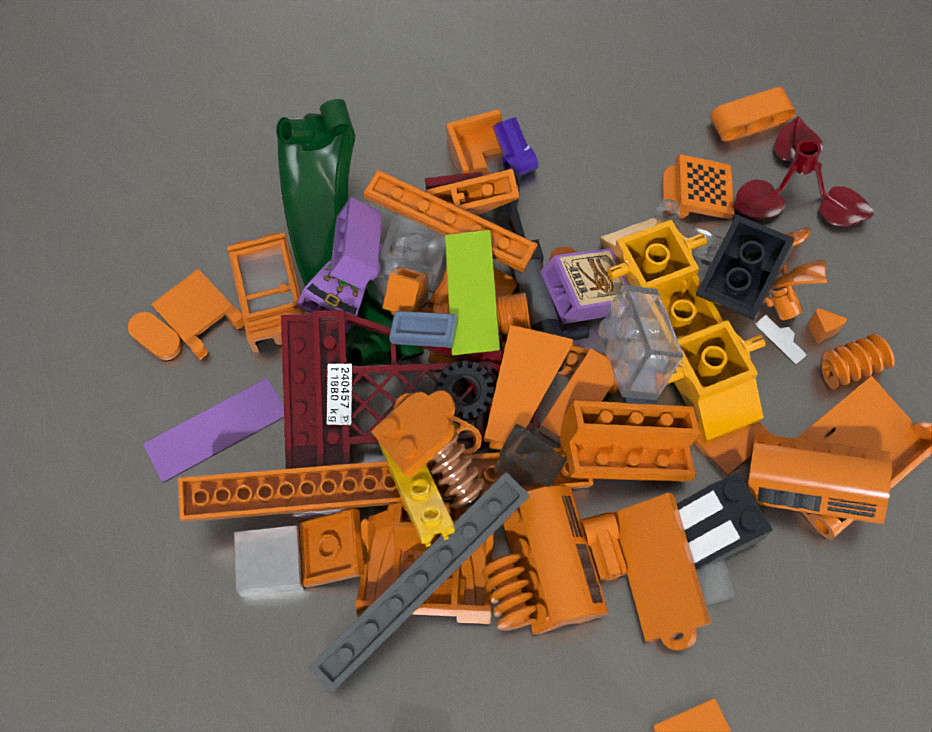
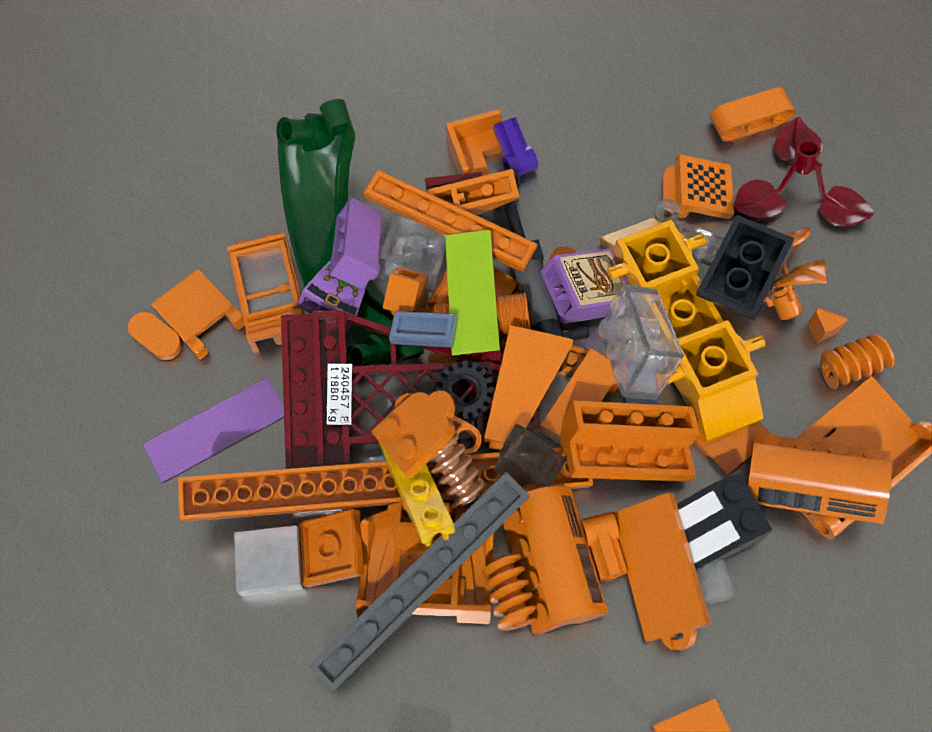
(782, 338): white sticker -> none

